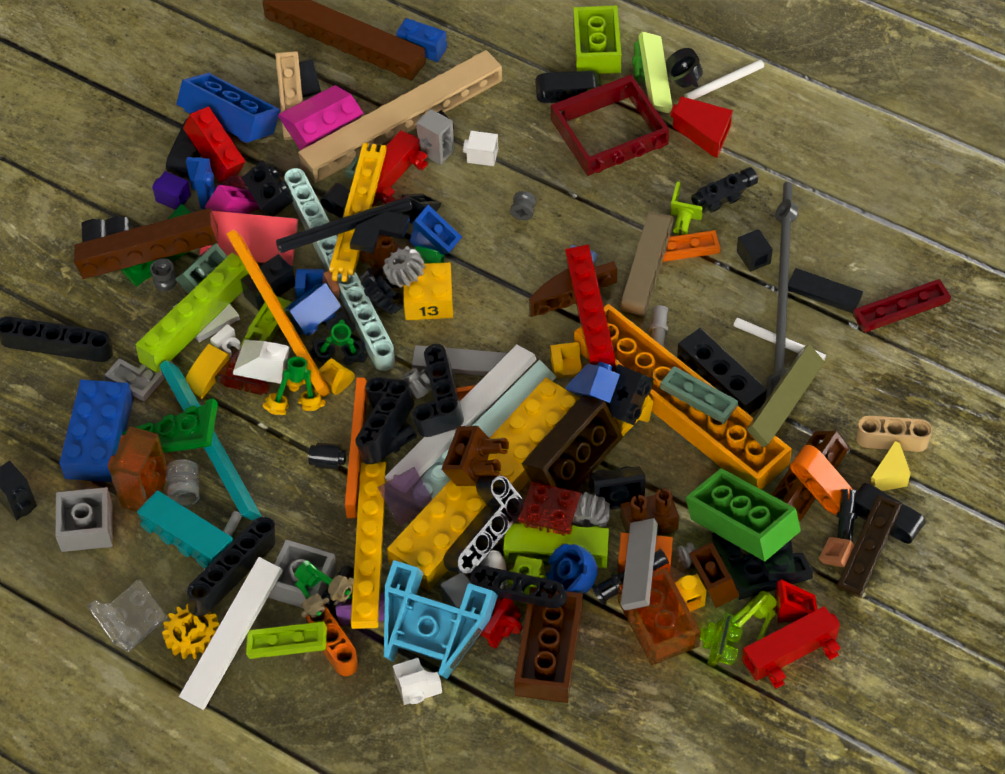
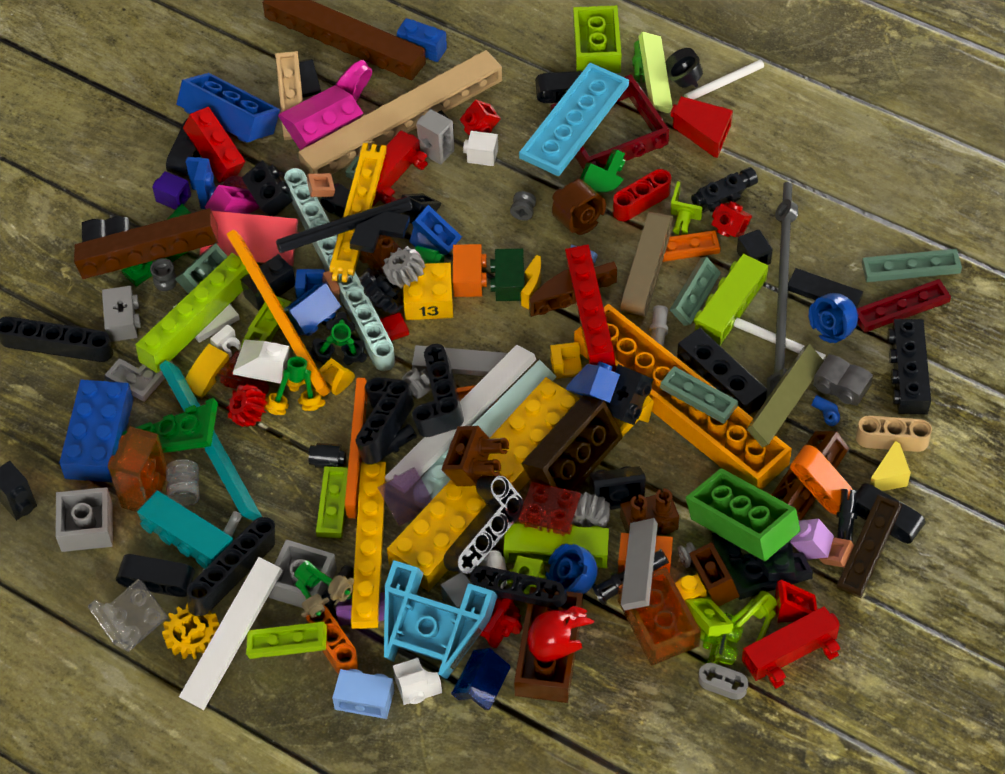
(120, 314): none -> light grey brick
(157, 574): none -> black beam
(246, 405): none -> red gear
(320, 185): none -> nougat plate
(332, 503): none -> lime plate
(355, 78): none -> dark pink piece
(363, 693): none -> light blue brick
(395, 326): none -> red tile
(468, 270): none -> orange brick
(479, 117): none -> red brick
(481, 678): none -> clear blue panel
(508, 274): none -> dark green brick
(532, 281): none -> yellow slope
(550, 636): none -> red helmet
(573, 119): none -> medium azure plate
(578, 207): none -> reddish brown brick
(605, 179): none -> green brick
(641, 195): none -> red beam
(695, 291): none -> sand green plate
(709, 616): none -> lime plate
(723, 681): none -> light grey beam
(730, 219): none -> red brick
(731, 298): none -> lime brick
(813, 539): none -> lavender brick
(829, 410): none -> blue arm
(833, 317): none -> blue cylinder
(843, 380): none -> flat silver brick
(910, 366): none -> black brick
(911, 265): none -> sand green plate

